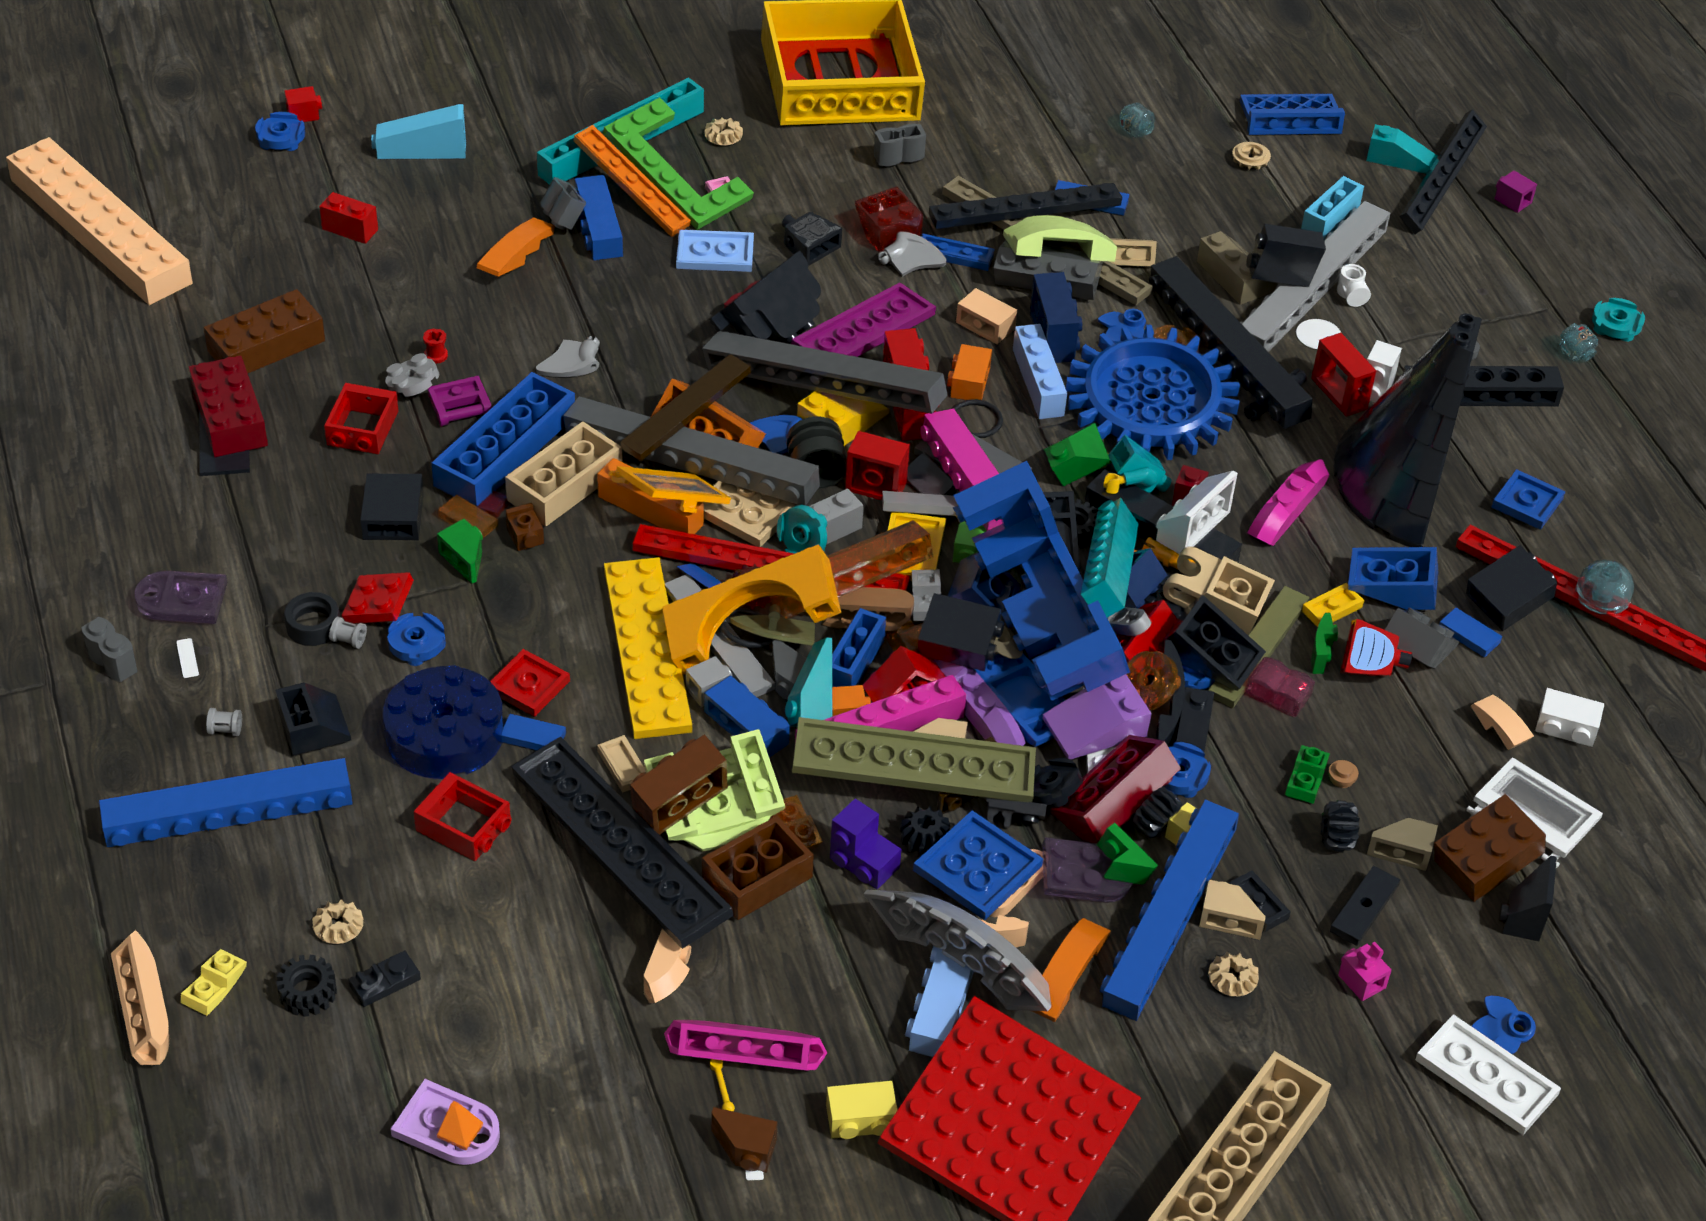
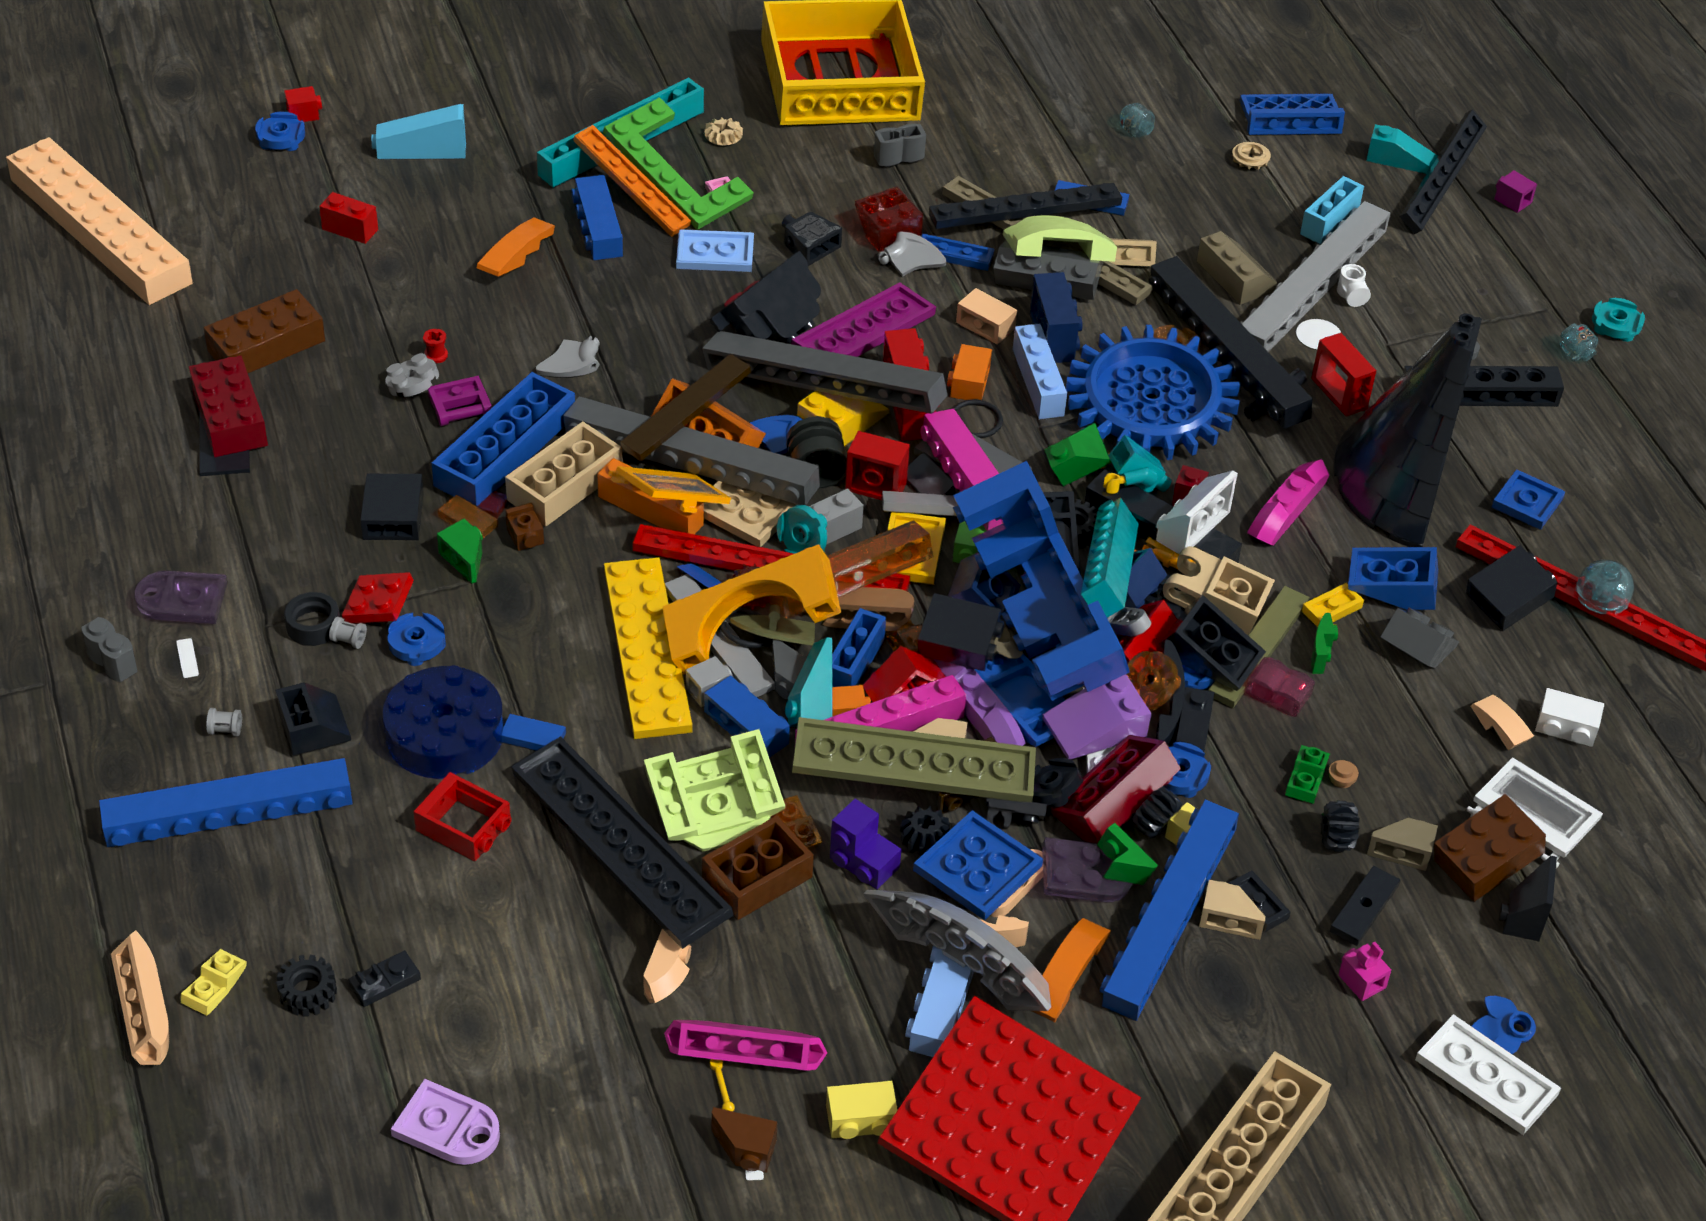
(337, 932): tan gear -> none
(354, 398): red window -> none
(459, 1126): orange slope -> none
(530, 682): red plate -> none
(562, 204): dark grey brick -> none
(621, 761): tan tile -> none
(679, 784): reddish brown brick -> none
(924, 585): light grey slope -> none
(1132, 318): blue plate -> none
(1226, 982): tan gear -> none
(1286, 255): black brick -> none
(1372, 651): torso -> none
(1385, 360): white brick -> none
(1471, 632): blue tile -> none

